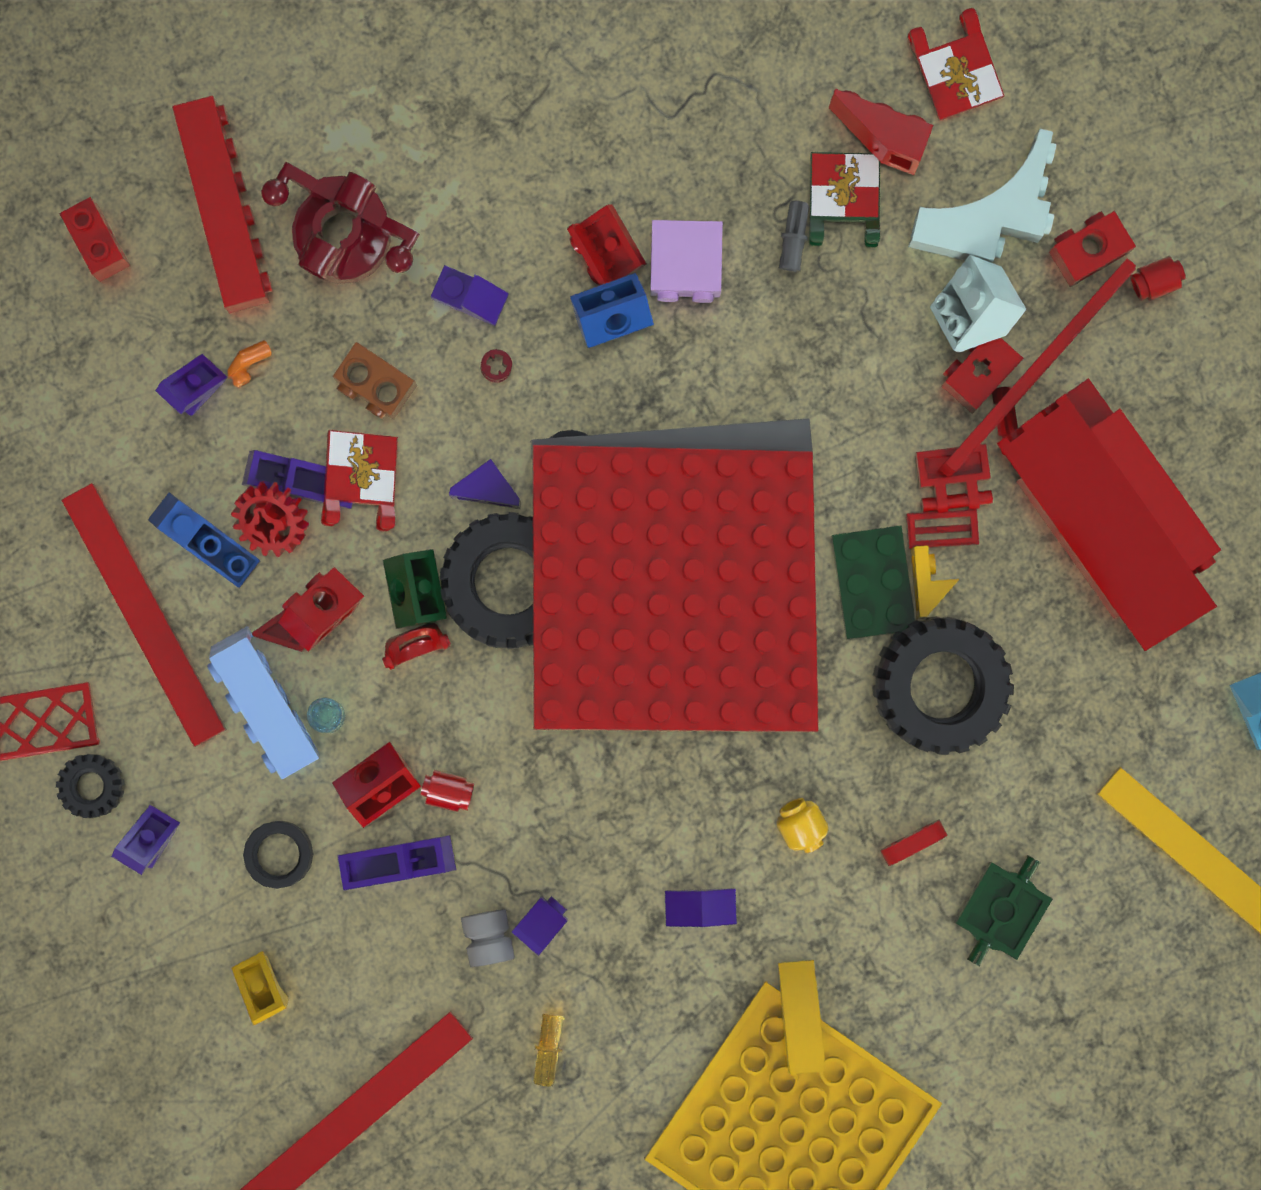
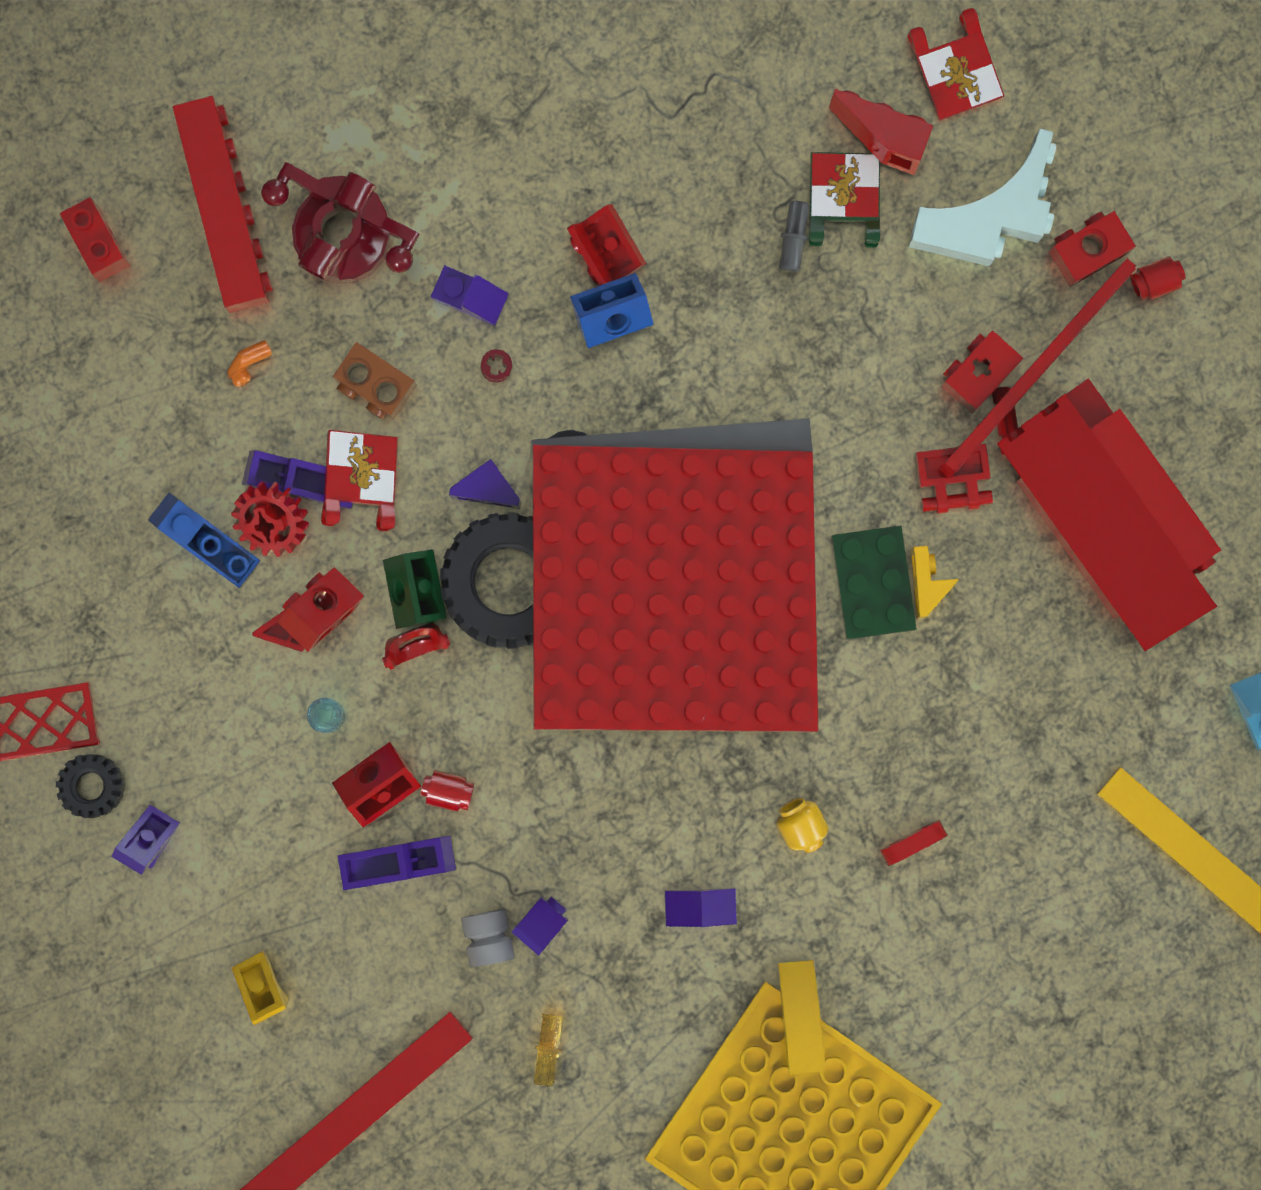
(144, 614): red tile -> none
(191, 385): dark purple slope -> none
(251, 858): black tyre -> none
(262, 704): light blue wedge -> none
(686, 260): lavender brick -> none
(912, 531): red tile -> none
(977, 305): light aqua slope -> none
(988, 697): black tyre -> none
(1003, 910): dark green plate -> none

